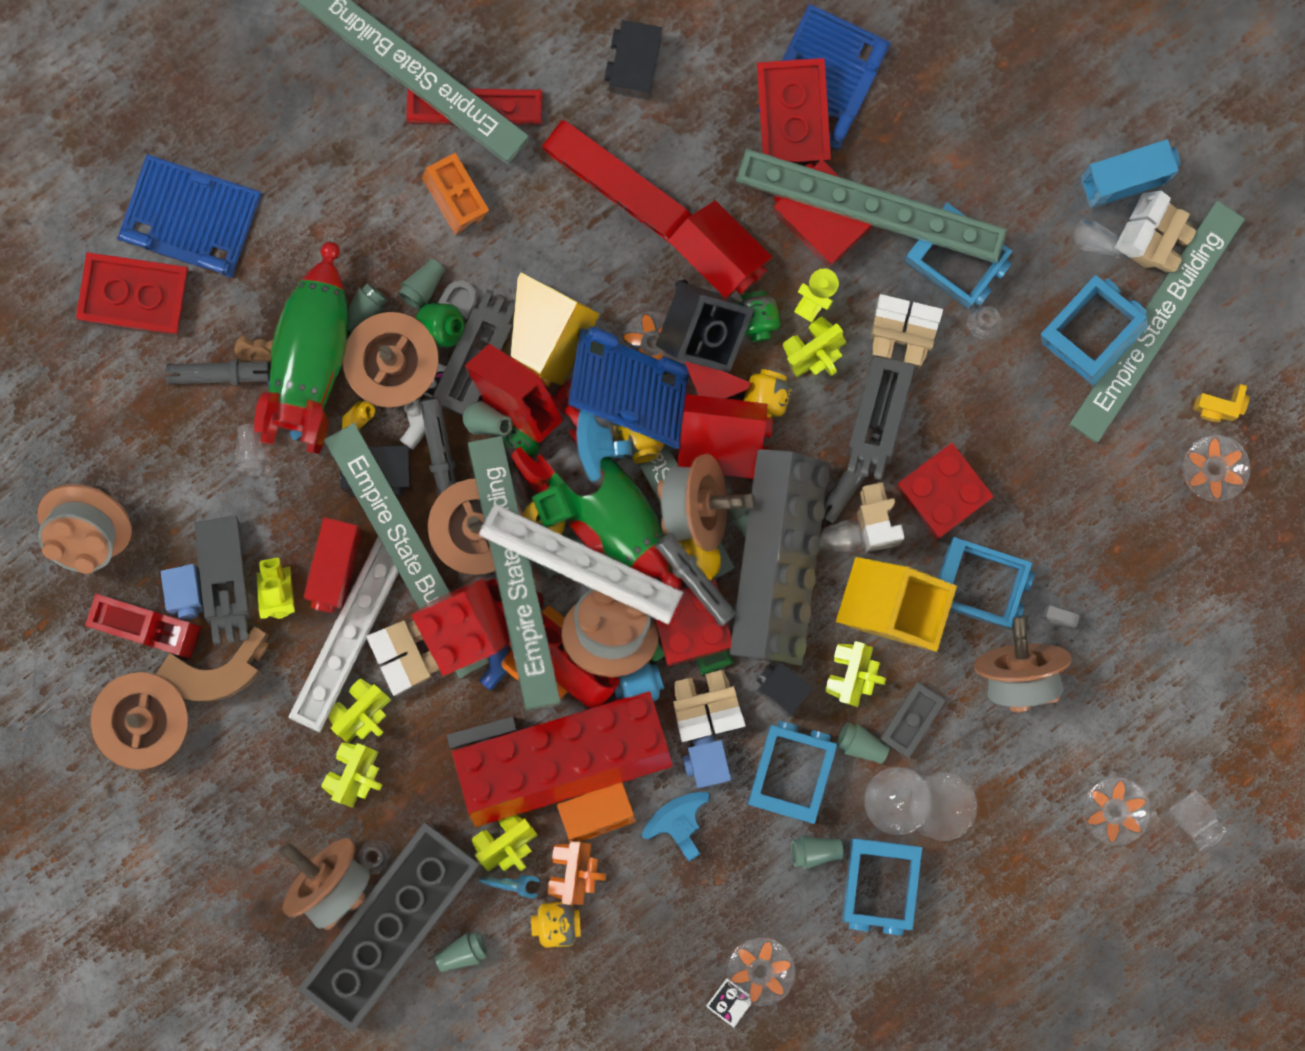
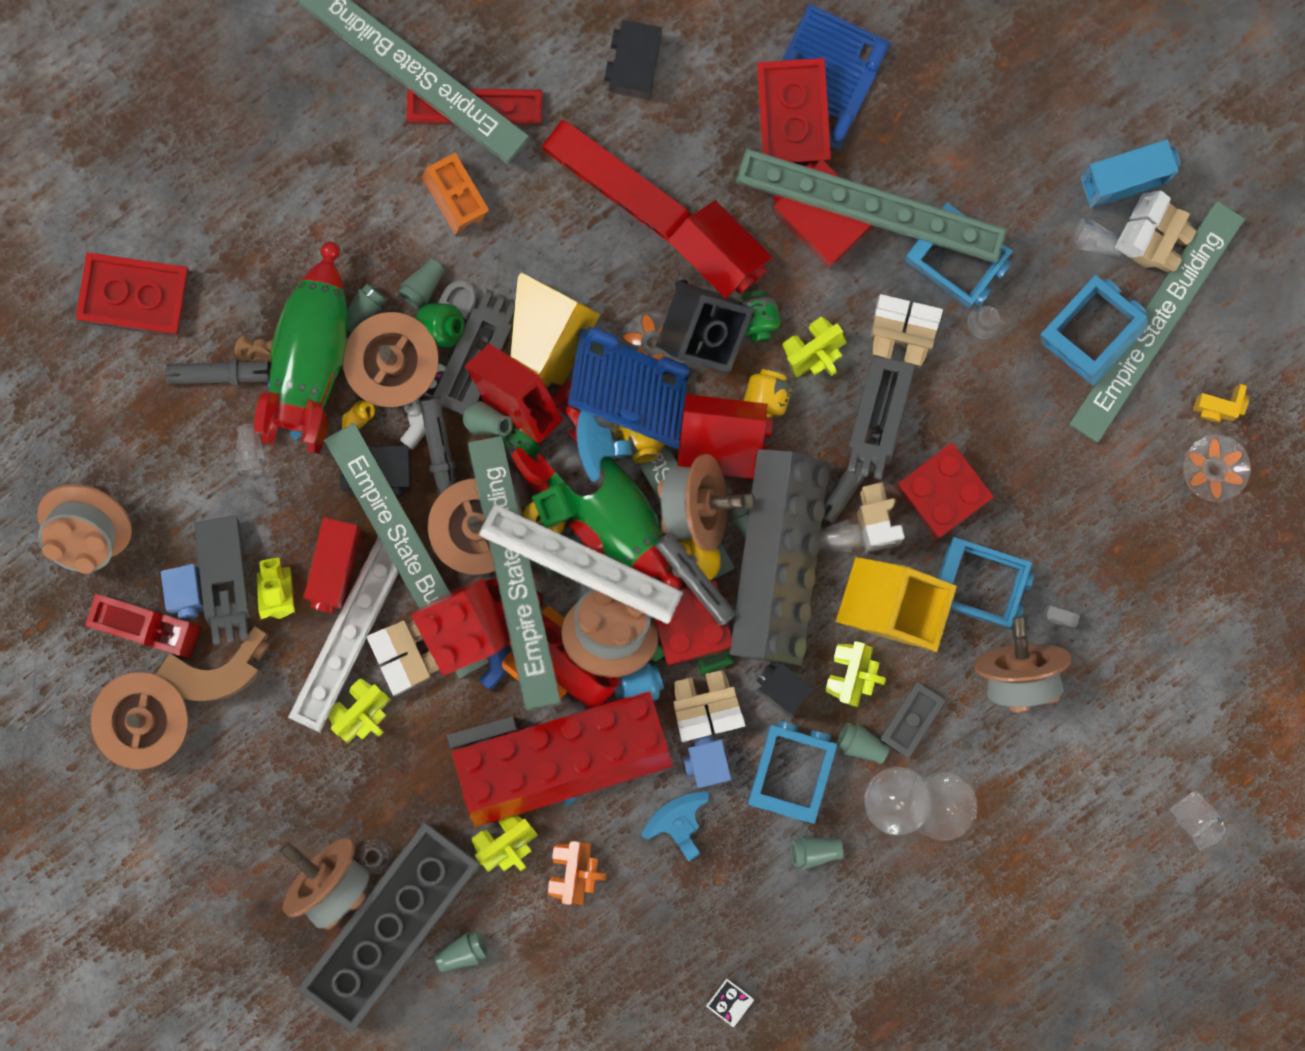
(189, 216): blue window -> none
(357, 776): neon yellow hips -> none
(516, 885): dark azure piece -> none
(556, 924): yellow head -> none
(596, 813): orange hinge -> none
(716, 383): red slope -> none
(779, 974): clear dish -> none
(821, 285): neon yellow hips -> none
(885, 849): dark azure window -> none
(1134, 811): clear dish -> none

